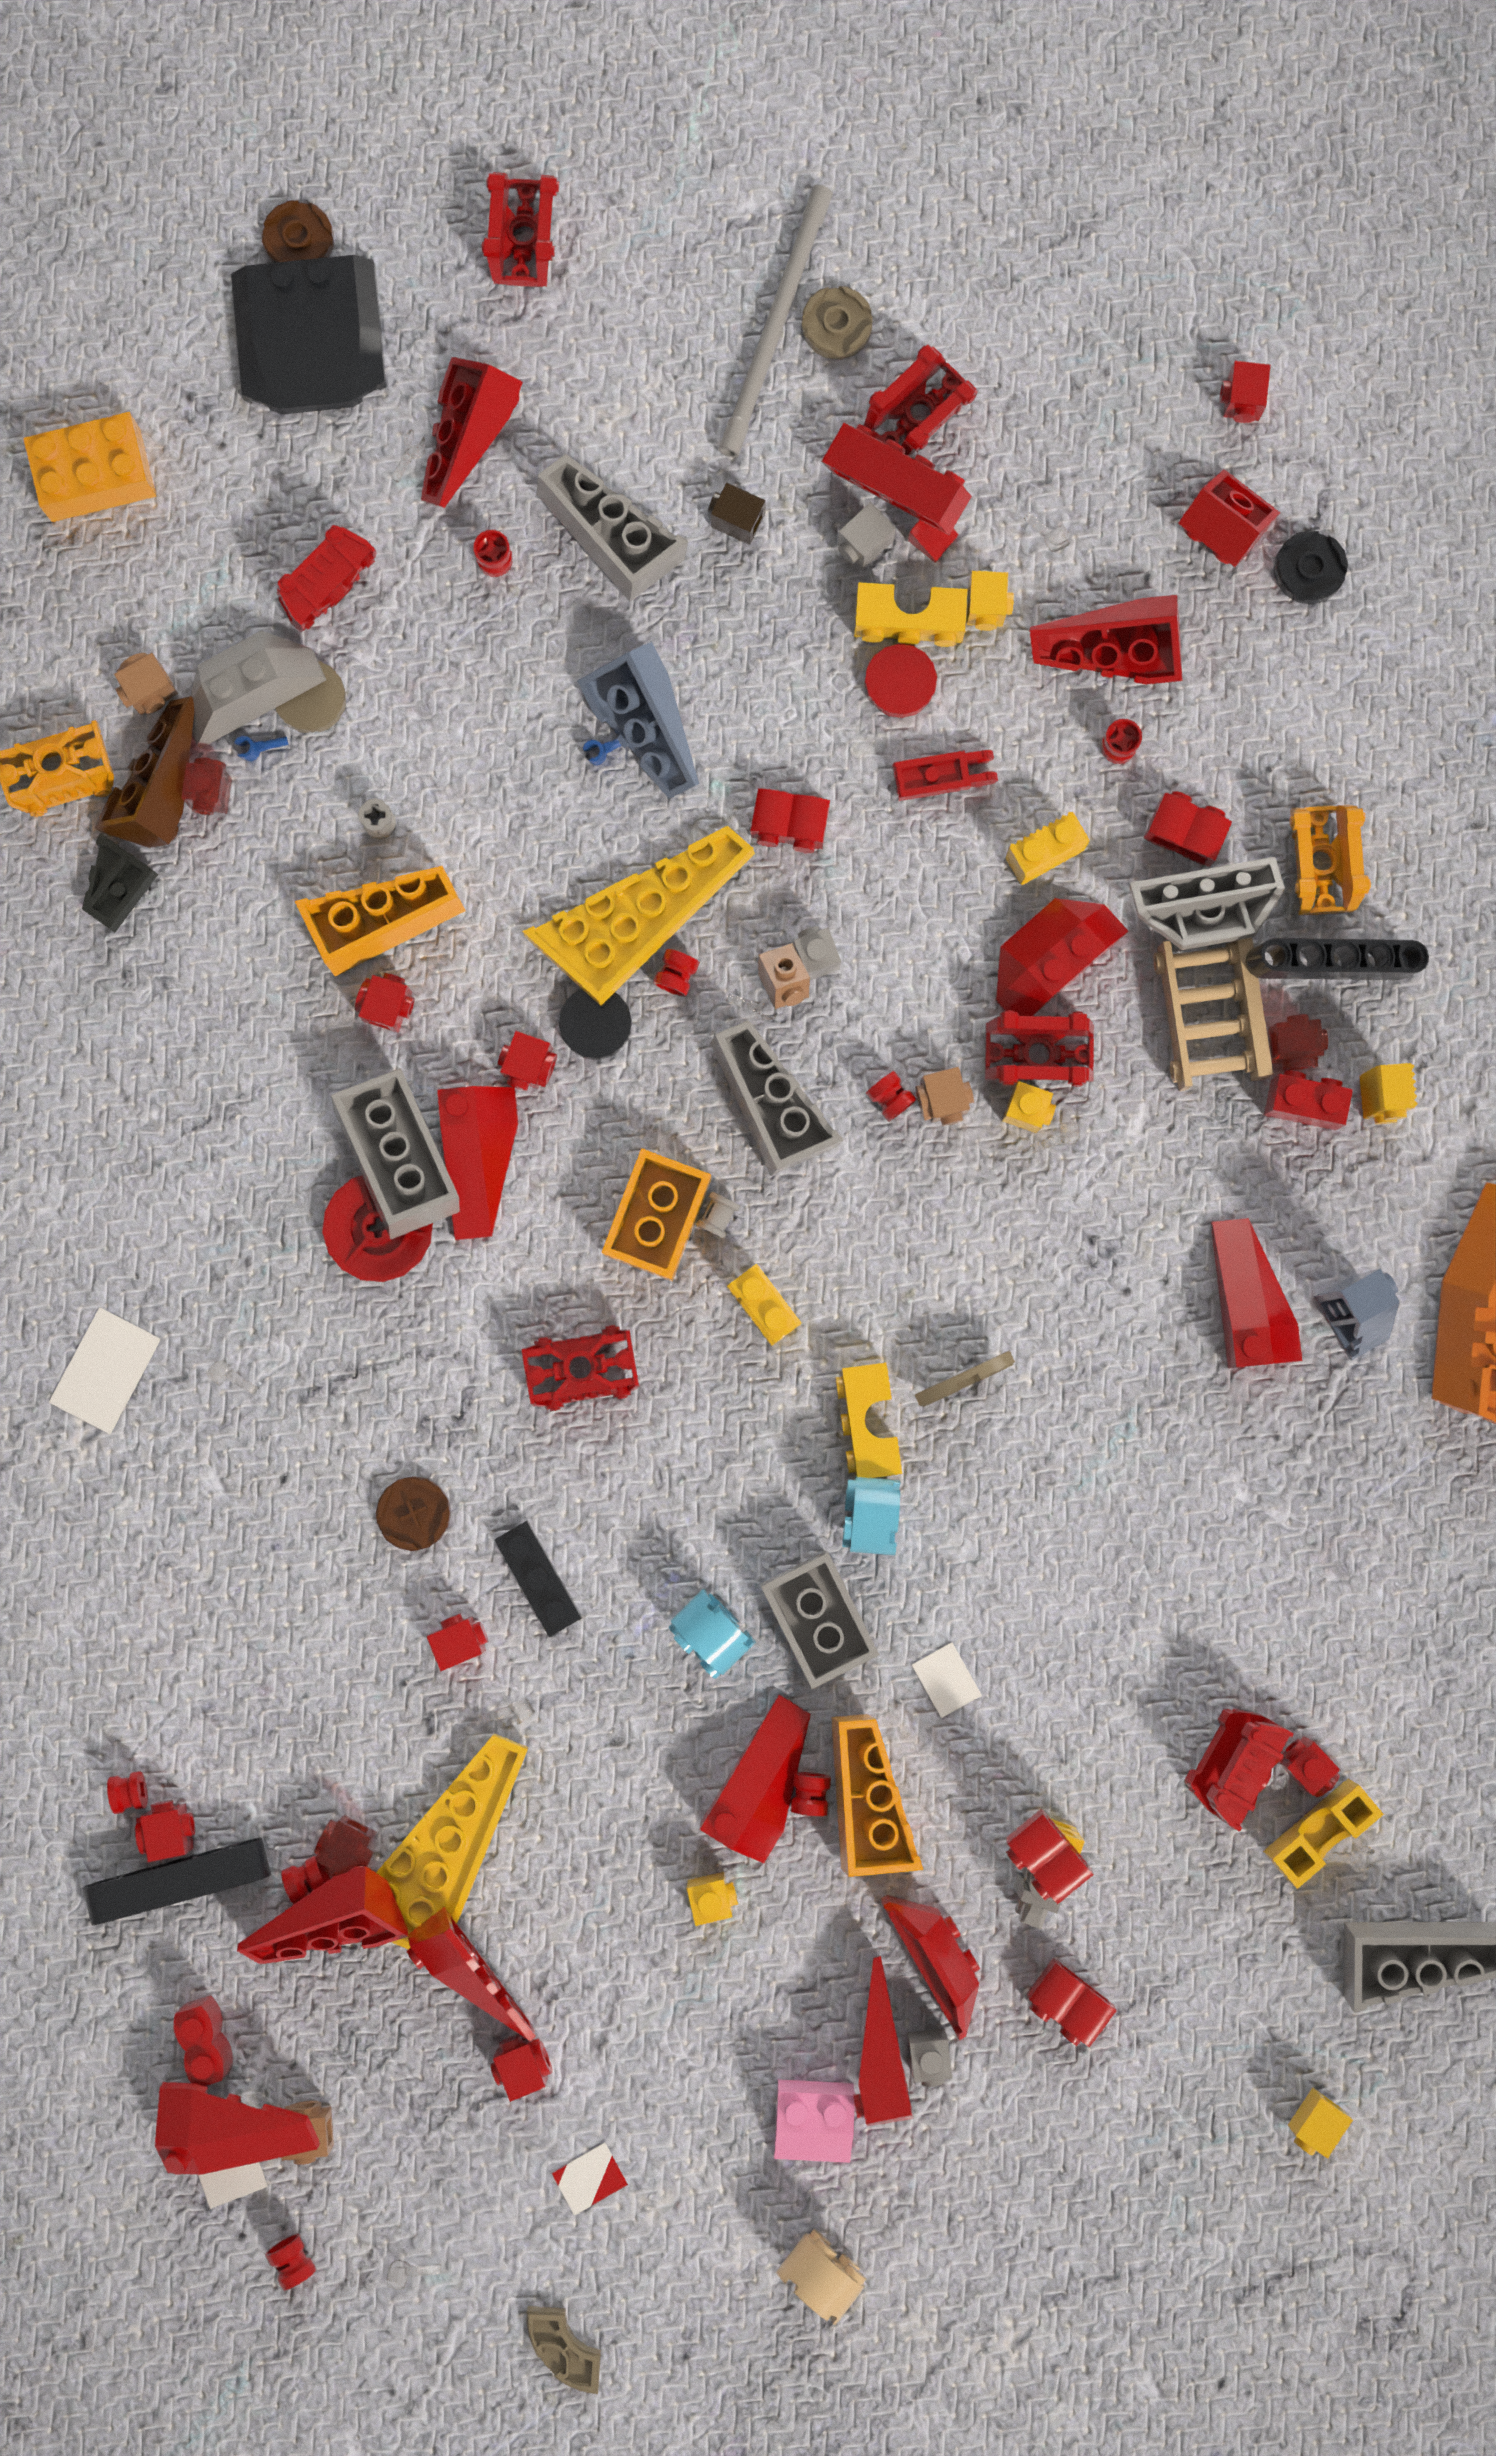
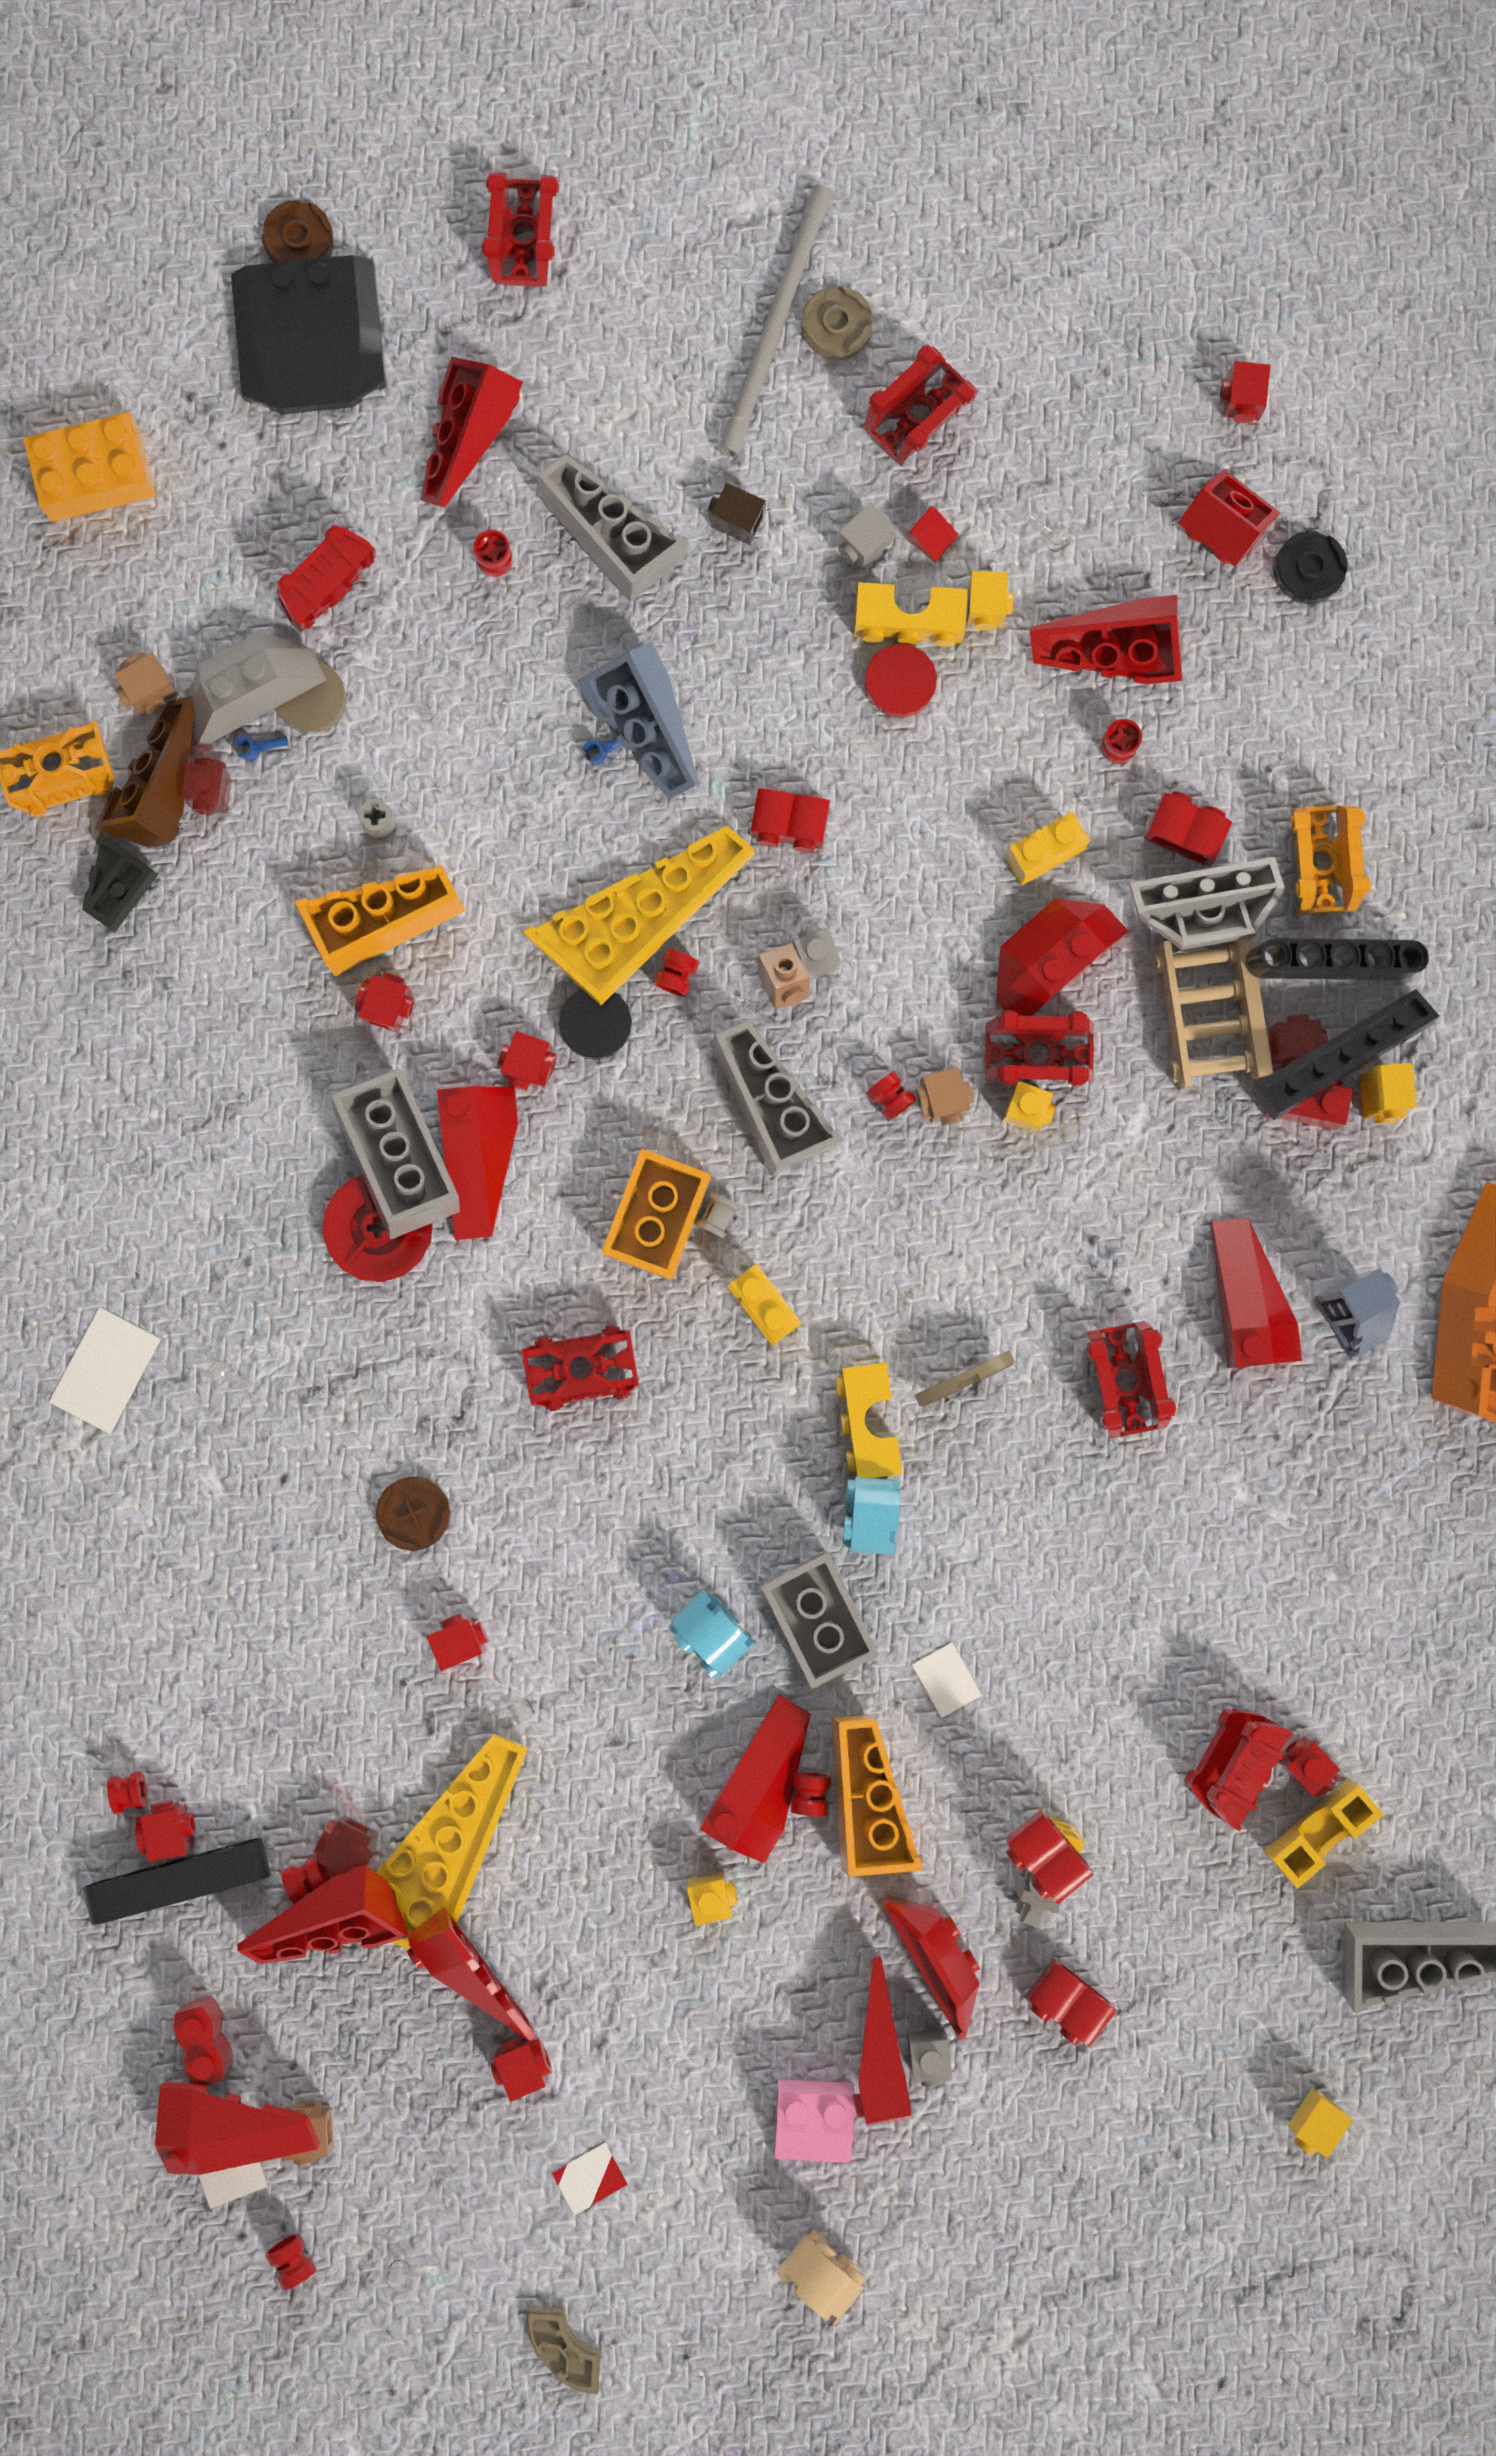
(538, 1578): black plate -> none
(897, 478): red brick -> none
(941, 774): red hinge -> none
(1148, 1374): none -> red piece
(1344, 1054): none -> black plate

